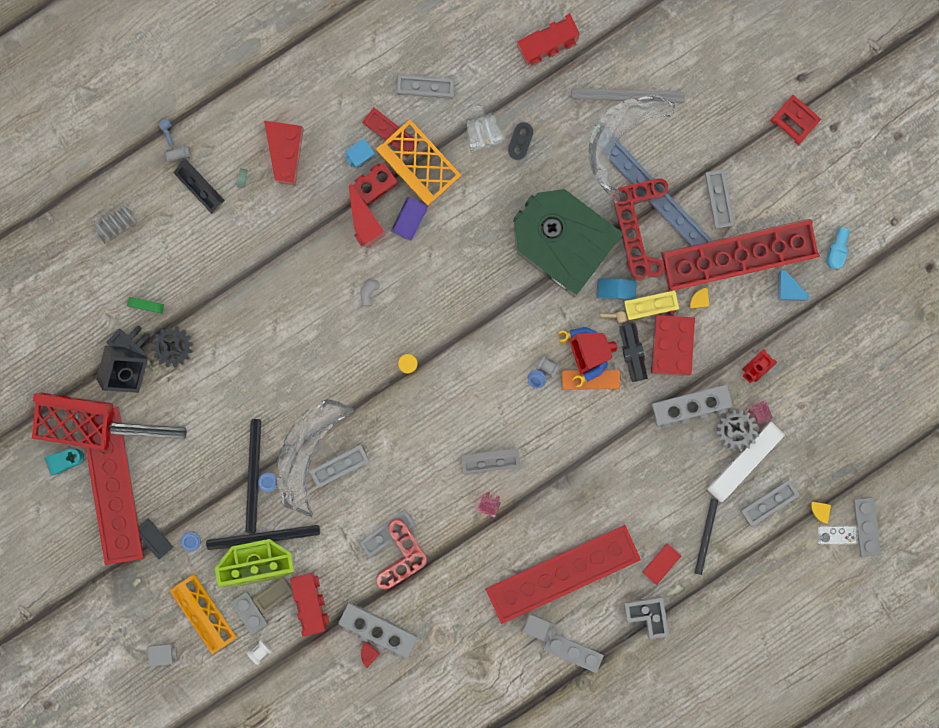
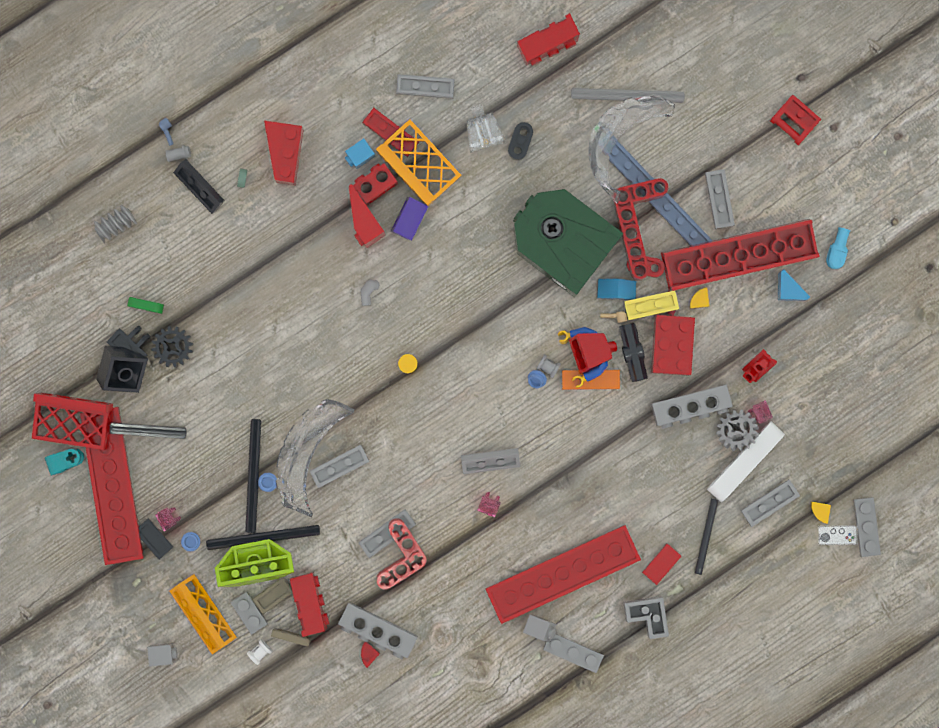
(165, 518): none -> clear pink tile
(290, 636): none -> dark tan tile

